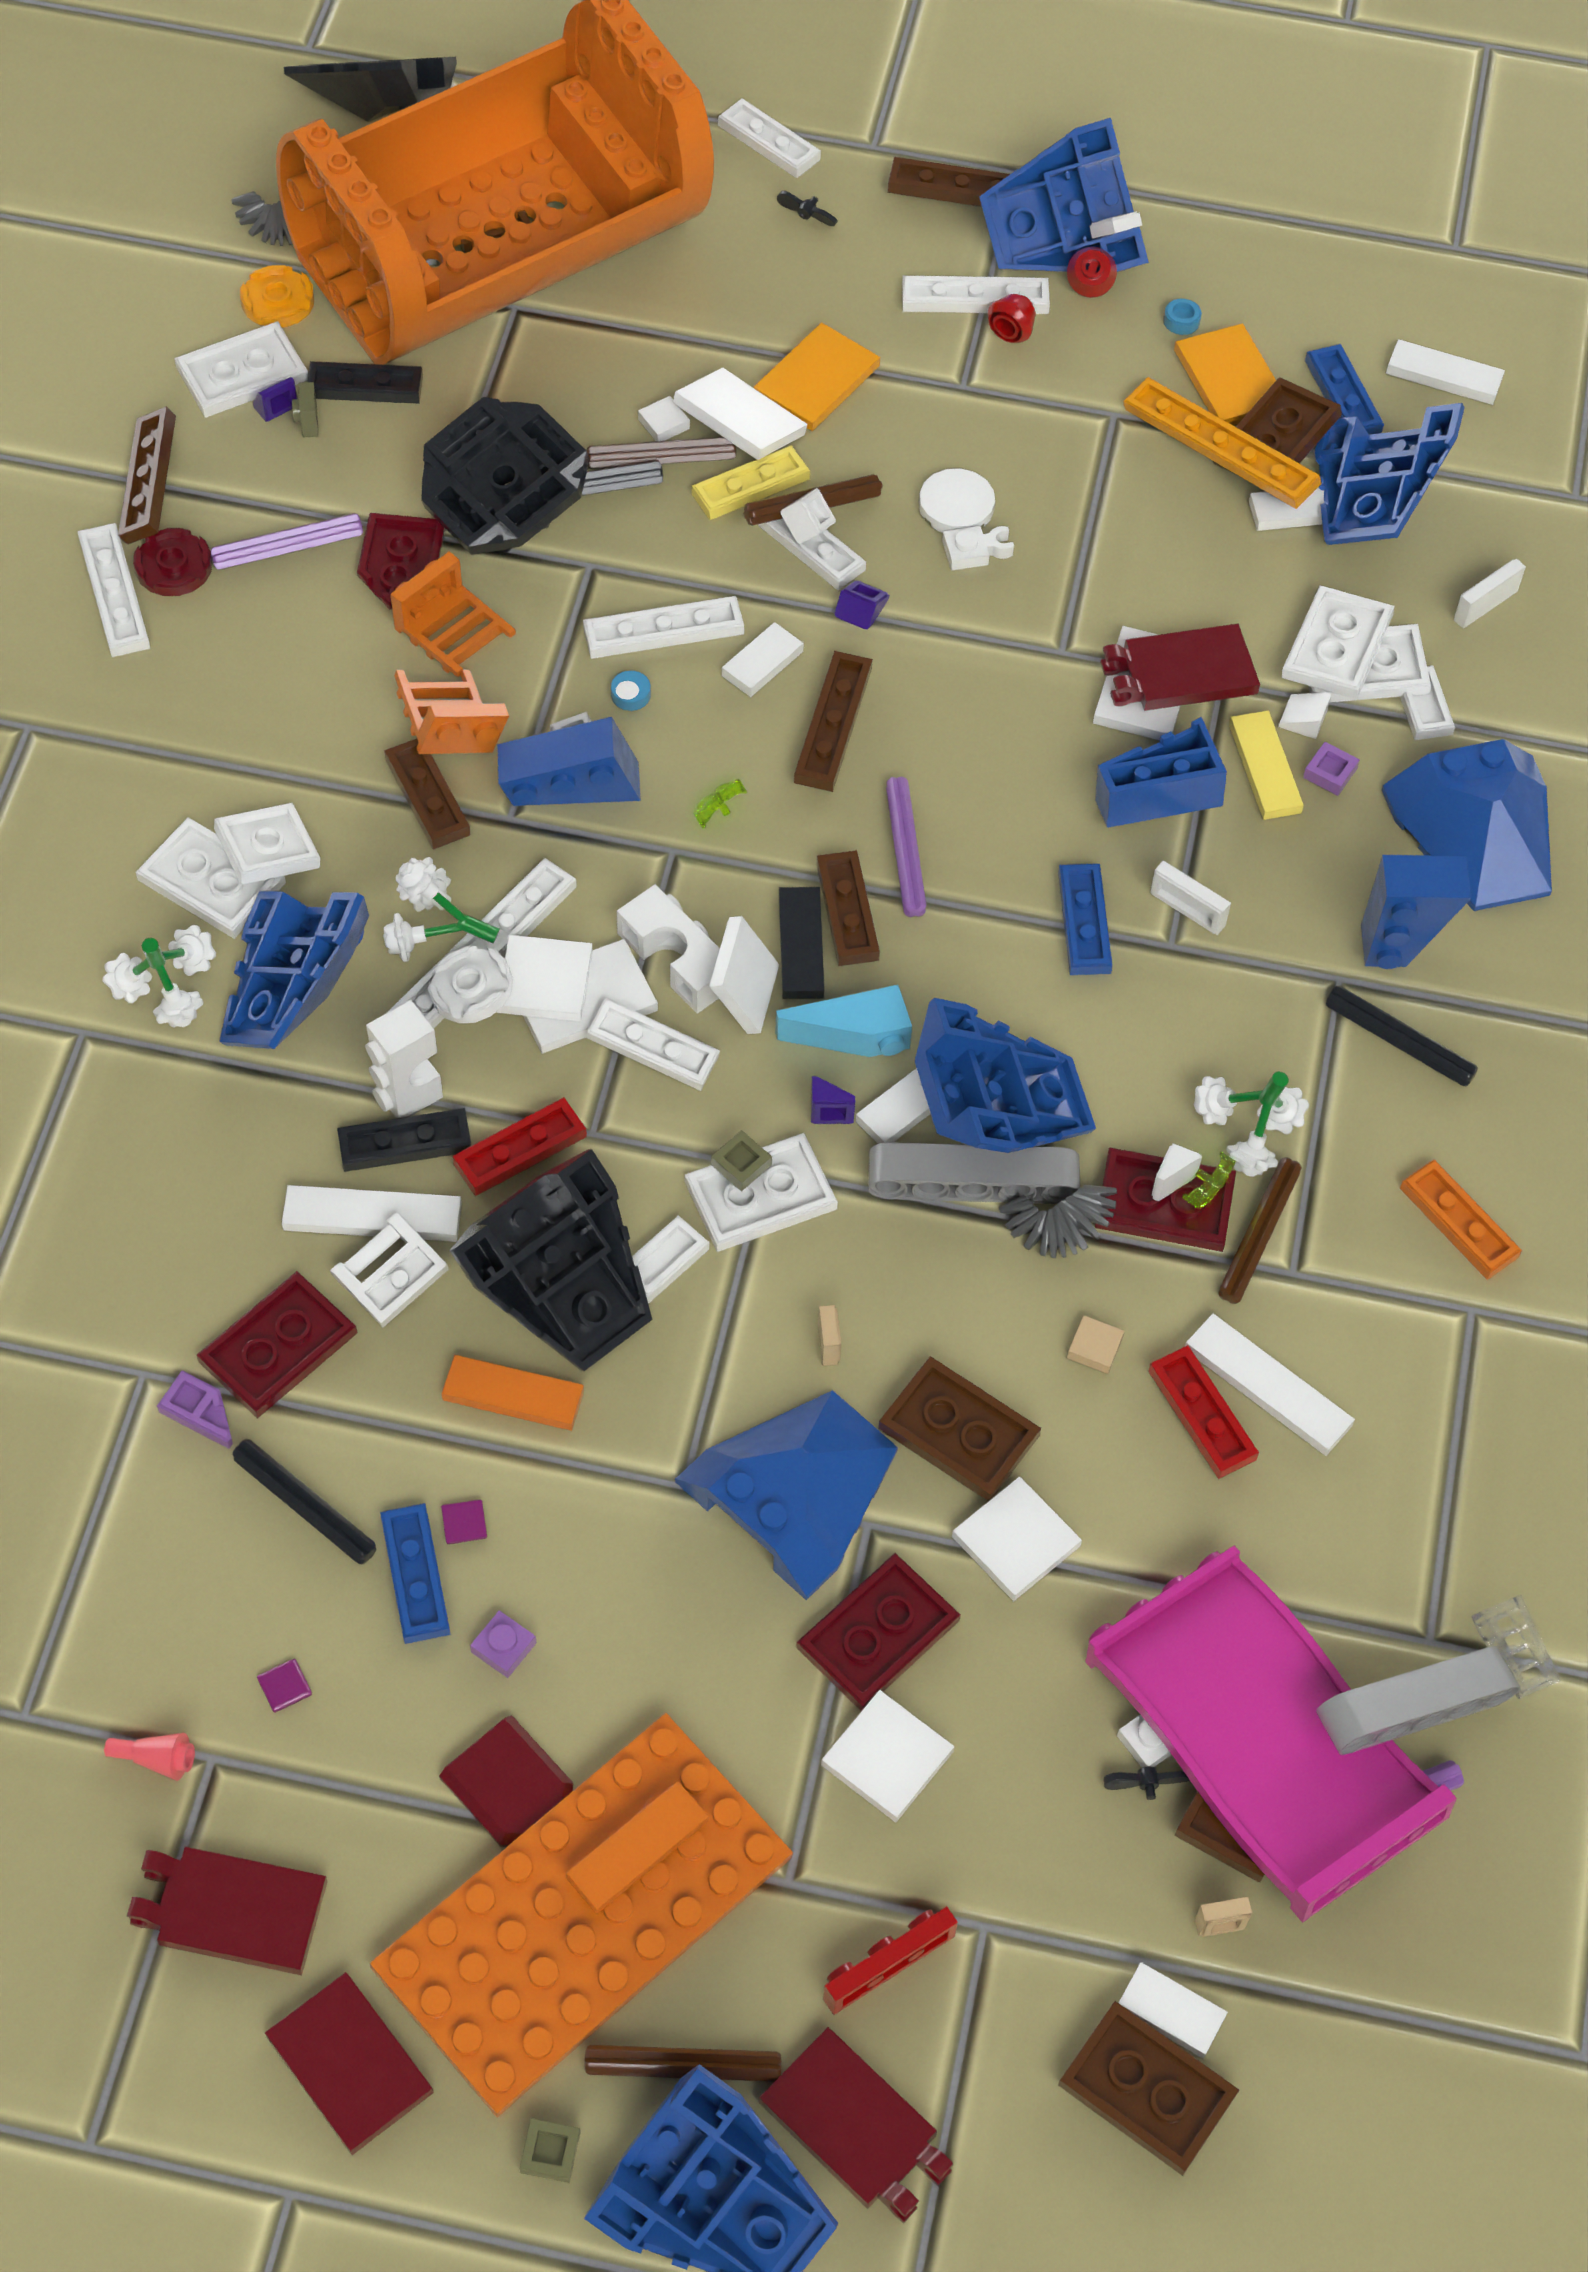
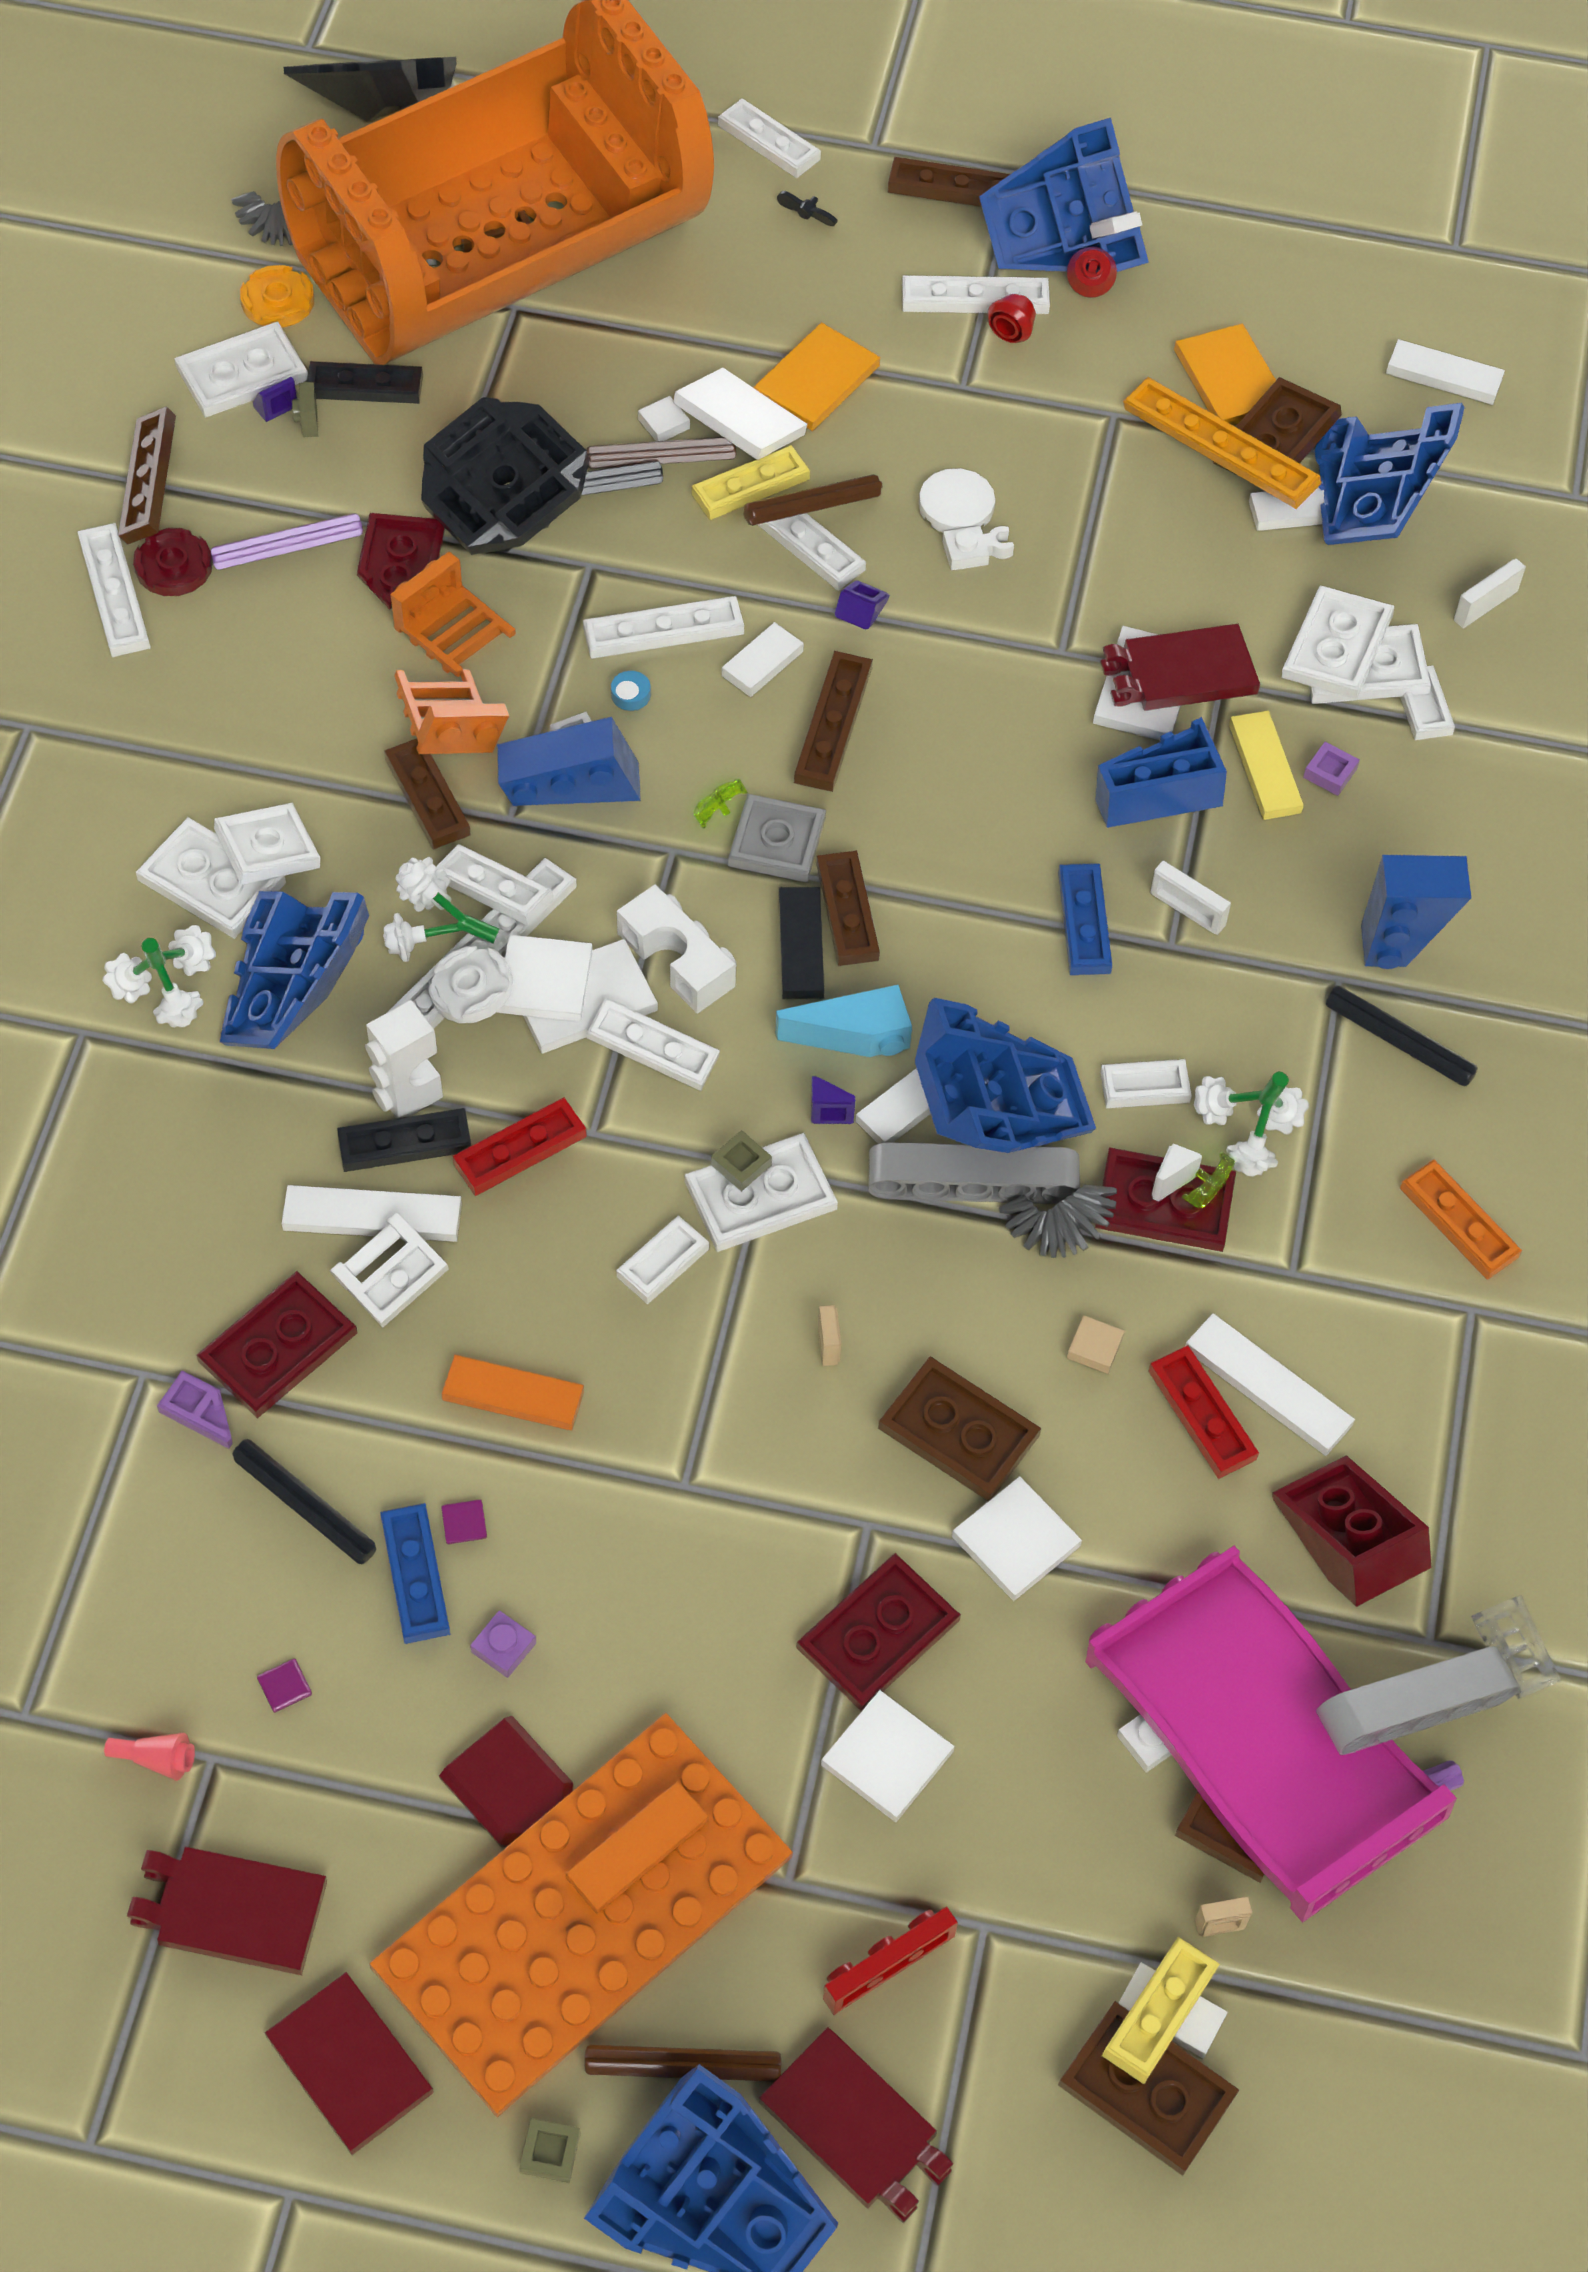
(495, 885): none -> white tile
(560, 1261): black wedge -> none
(744, 975): white tile -> none
(777, 838): none -> light grey tile
(797, 1485): blue wedge -> none
(808, 516): white slope -> none
(906, 847): medium lavender axle -> none
(1145, 1083): none -> white tile
(1146, 1778): black piece -> none
(1160, 2010): none -> light yellow tile
(1182, 316): dark azure tile -> none
(1259, 1230): reddish brown axle -> none
(1305, 713): white slope -> none
(1343, 386): blue tile -> none
(1355, 1530): none -> dark red slope
(1483, 806): blue wedge -> none

